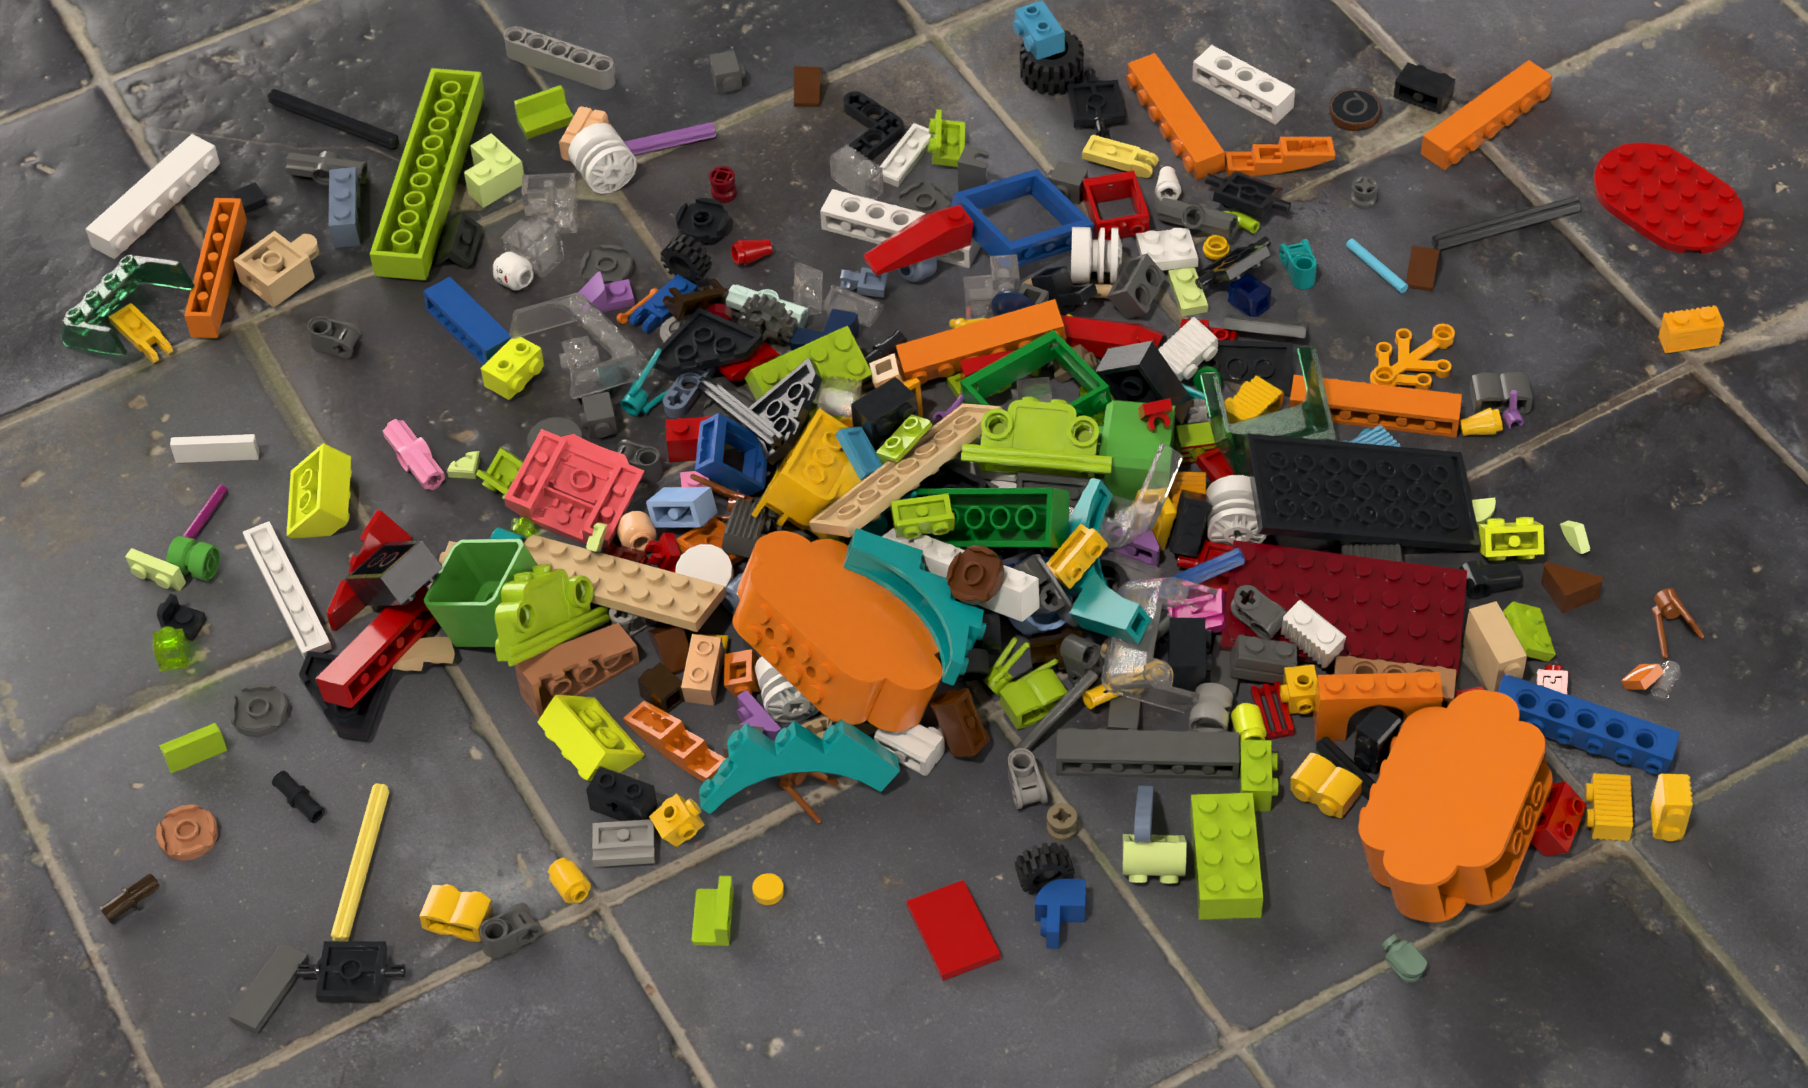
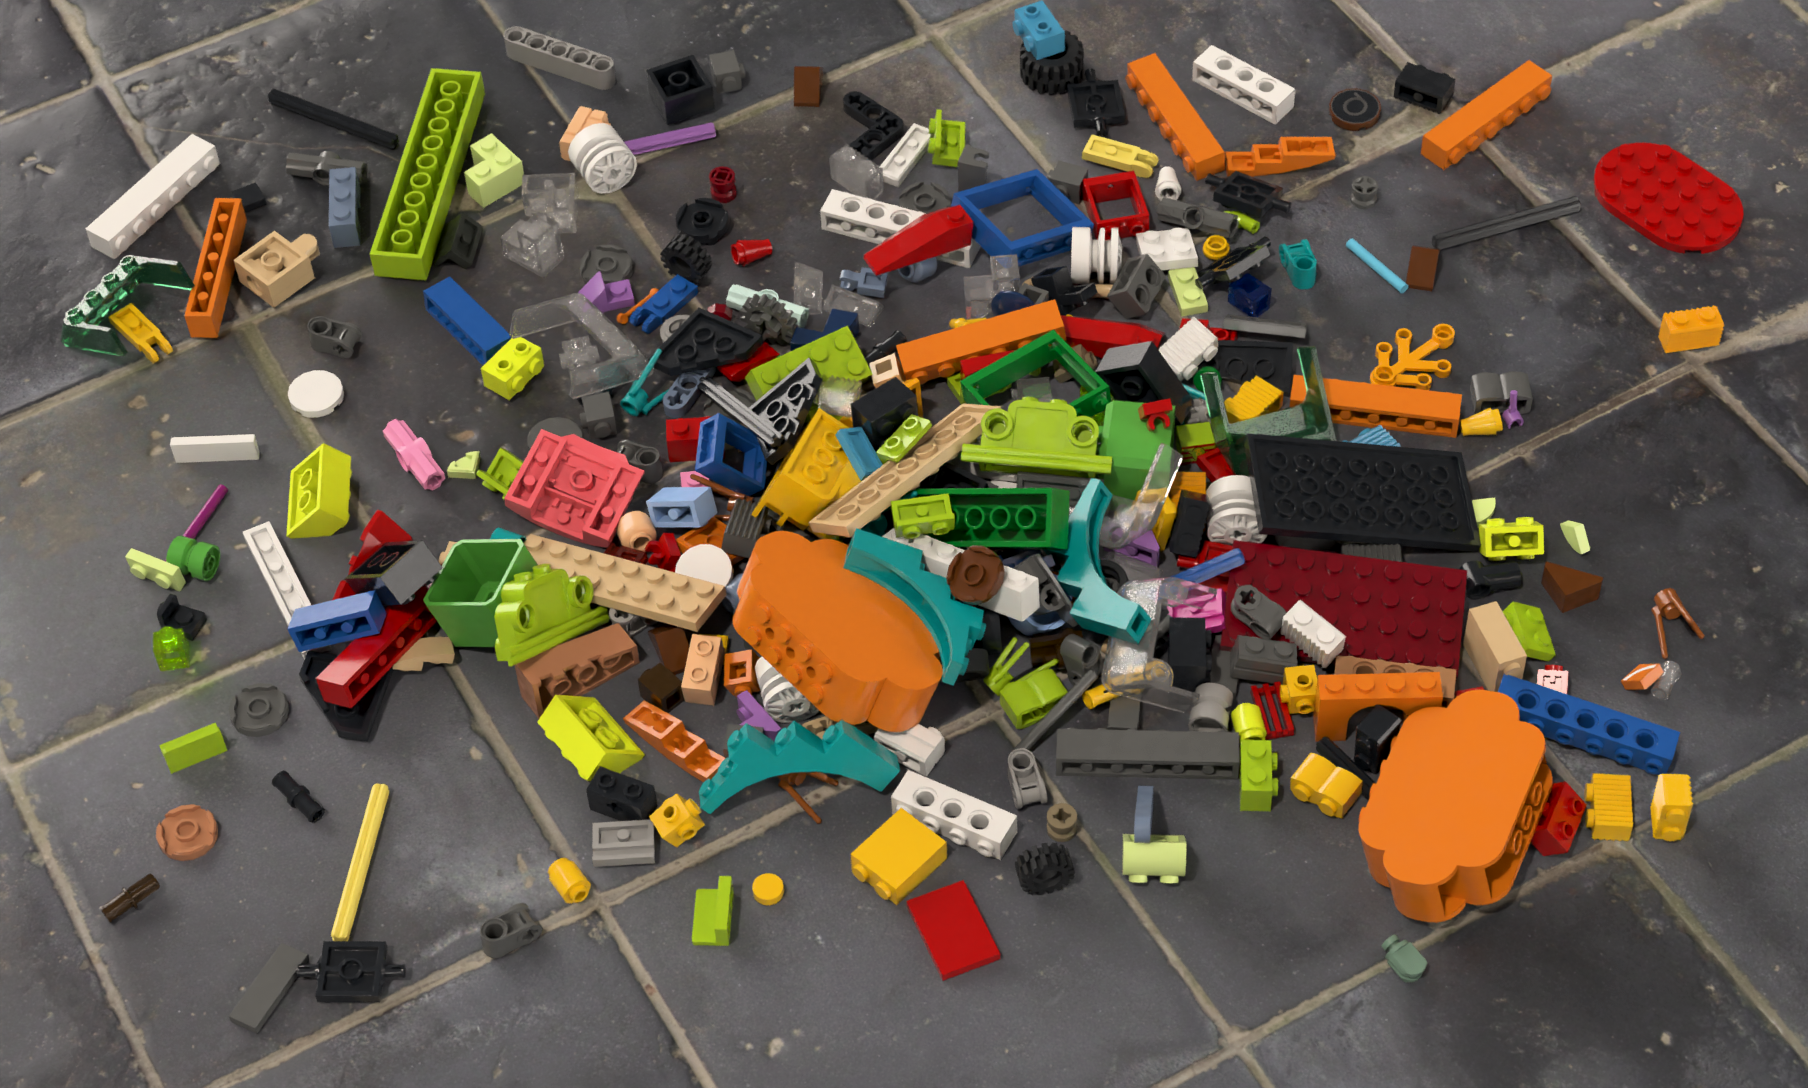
(315, 393): none -> white tile
(337, 621): none -> blue brick
(455, 912): yellow brick -> none
(512, 271): white head -> none
(523, 526): clear neon green plate -> none
(543, 112): lime panel -> none
(596, 540): yellowish green tile -> none
(680, 89): none -> black brick
(685, 305): dark brown hinge -> none
(898, 856): none -> yellow brick
(938, 416): medium lavender hand -> none
(959, 722): reddish brown piece -> none
(970, 814): none -> white brick
(1059, 902): blue brick -> none
(1076, 555): yellow bracket -> none
(1226, 856): lime brick -> none

